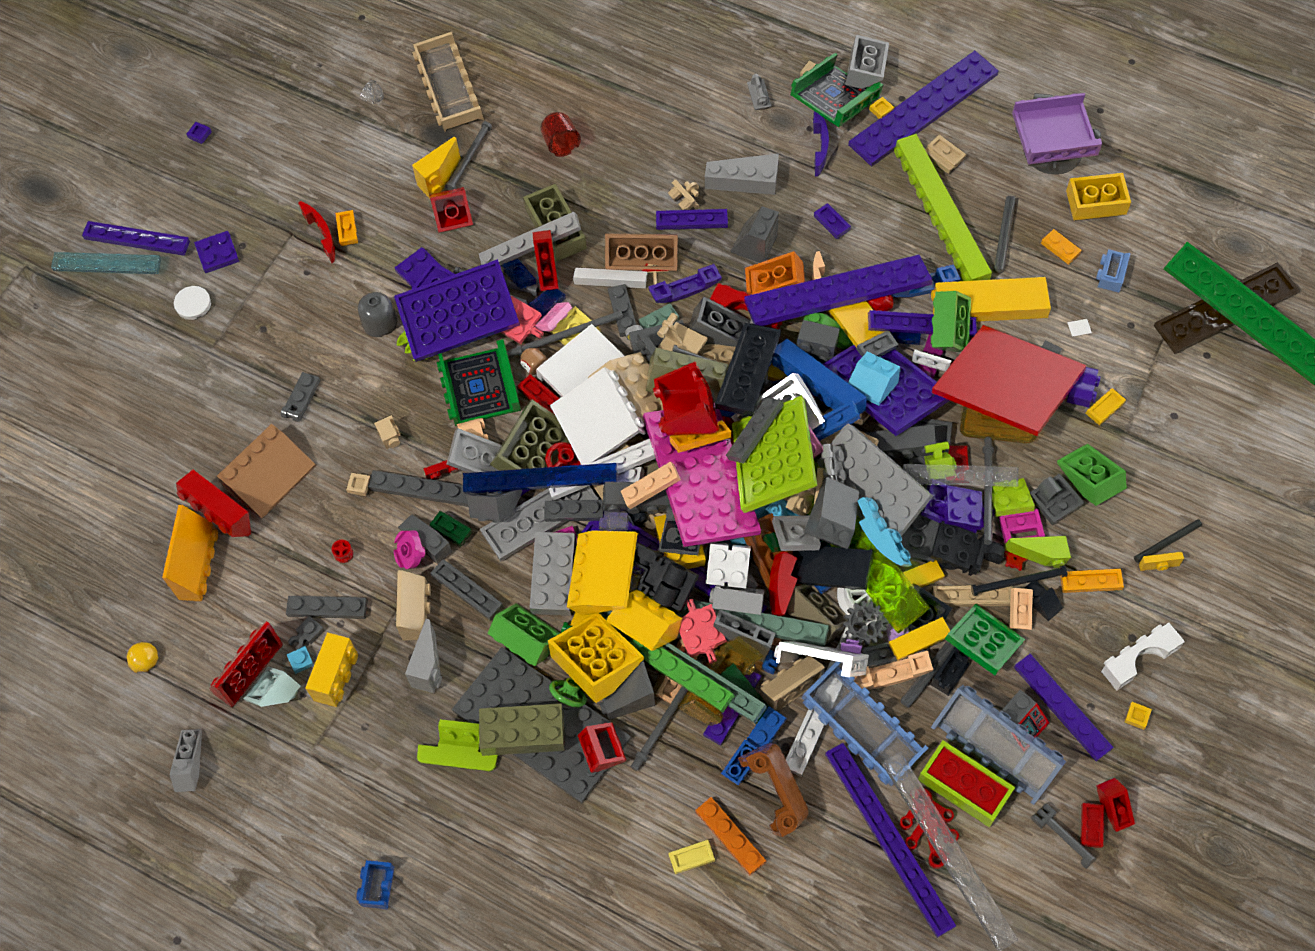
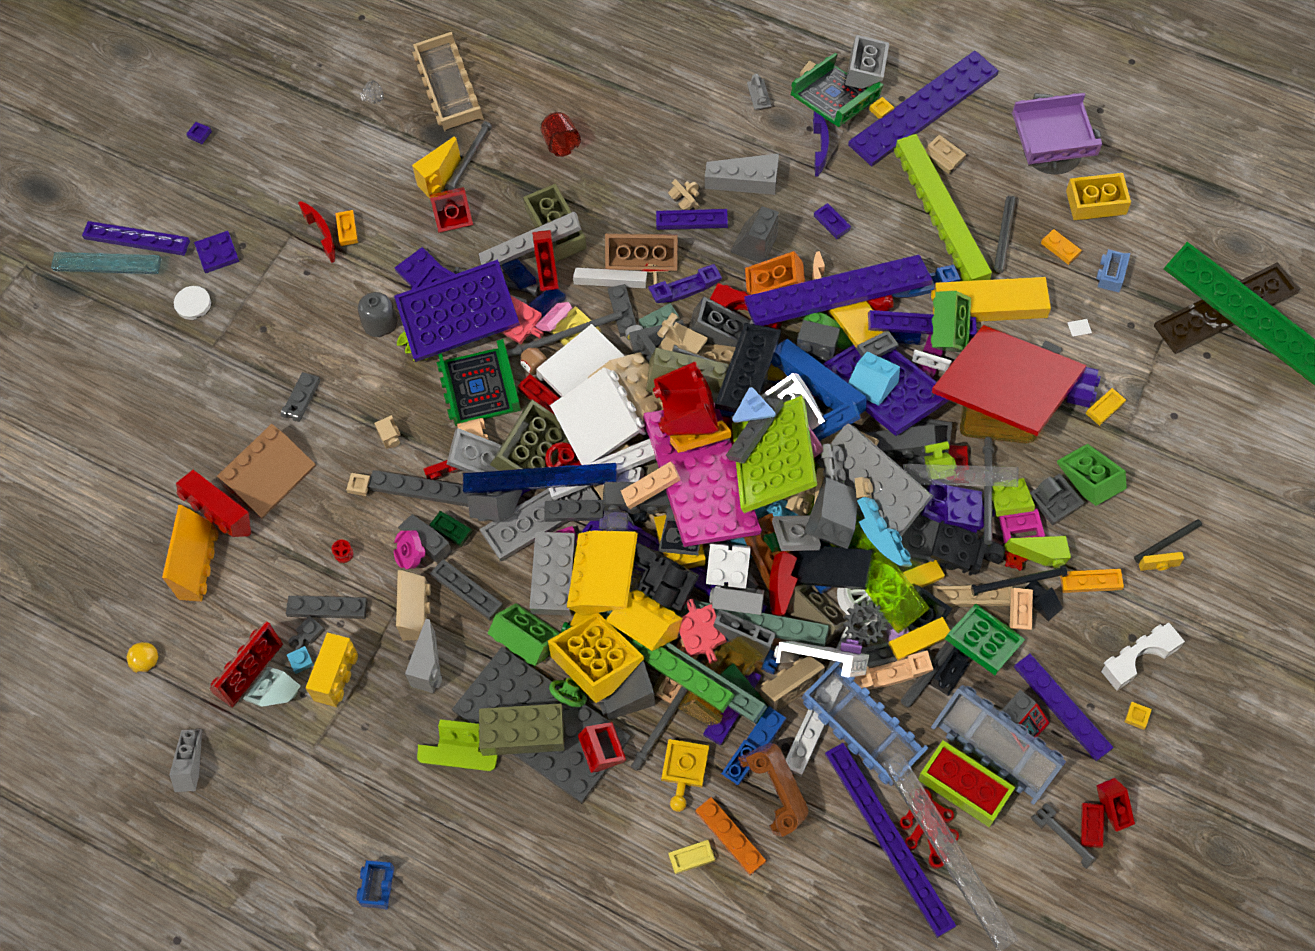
(684, 765): none -> yellow plate
(753, 408): none -> light blue piece
(863, 487): none -> tan plate

